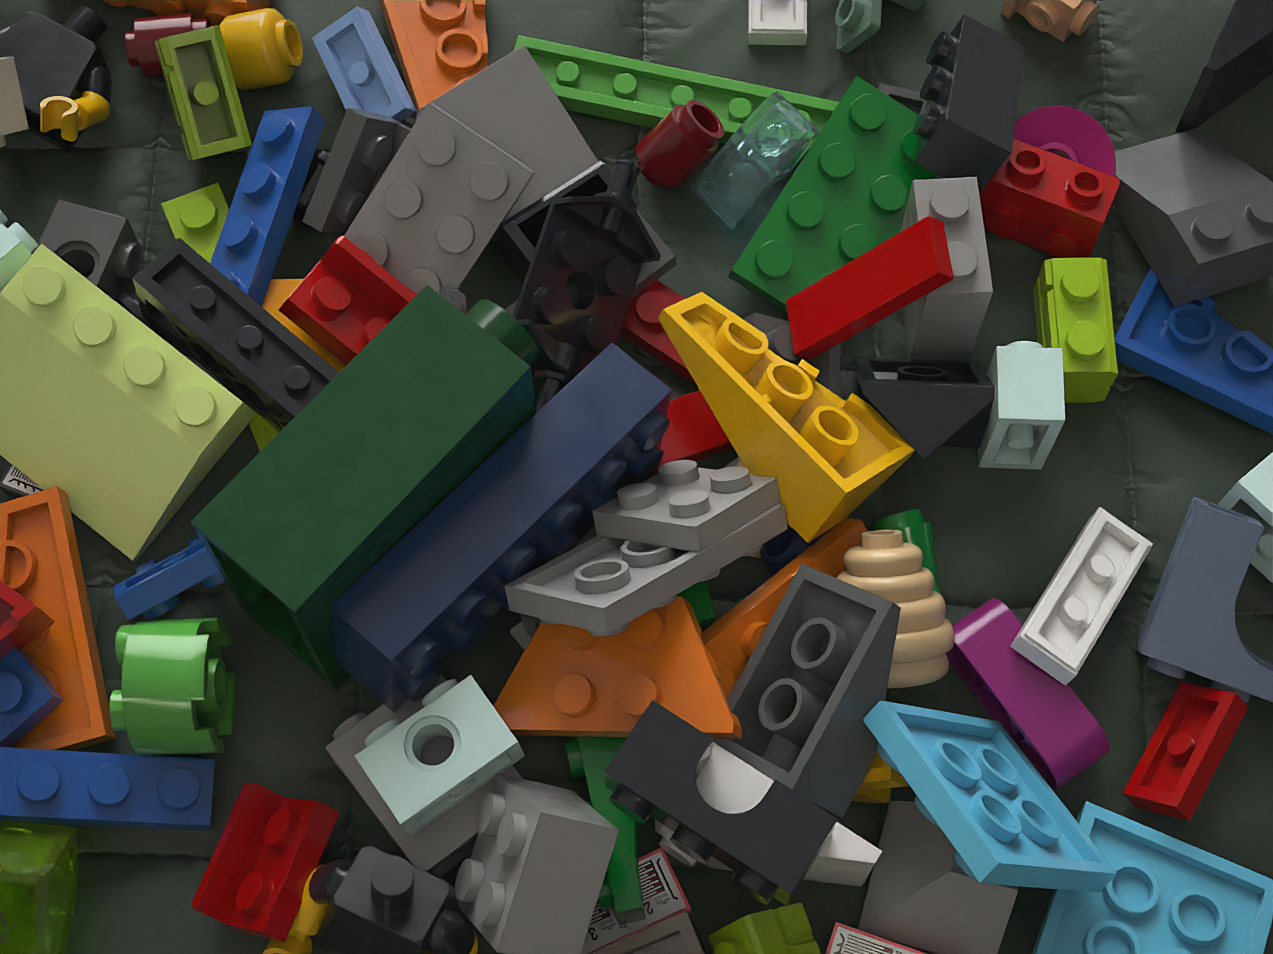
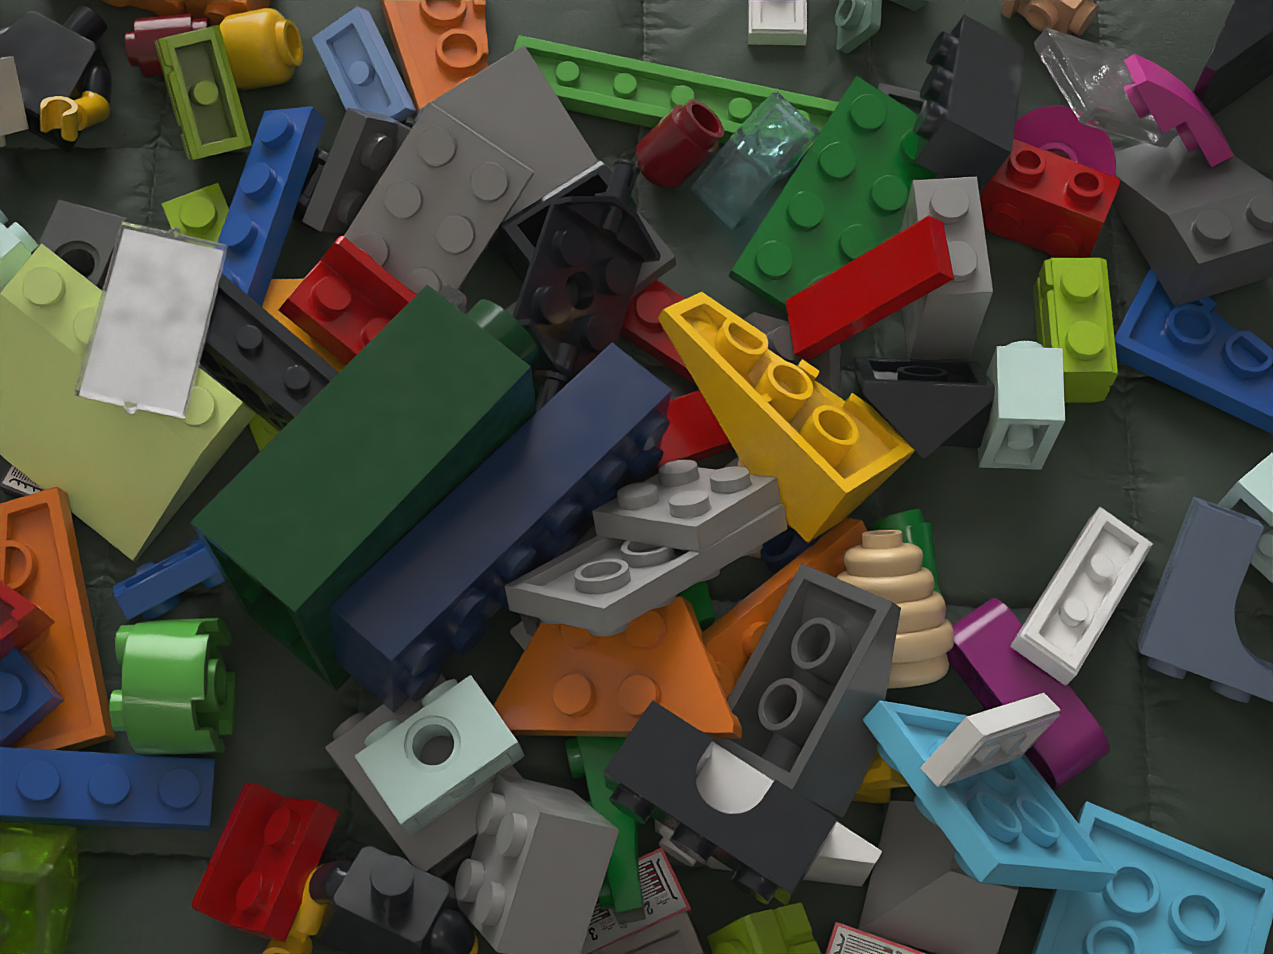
(152, 320): none -> clear piece
(990, 739): none -> white tile
(1093, 86): none -> clear plate
(1175, 105): none -> dark pink slope
(1185, 750): red plate -> none

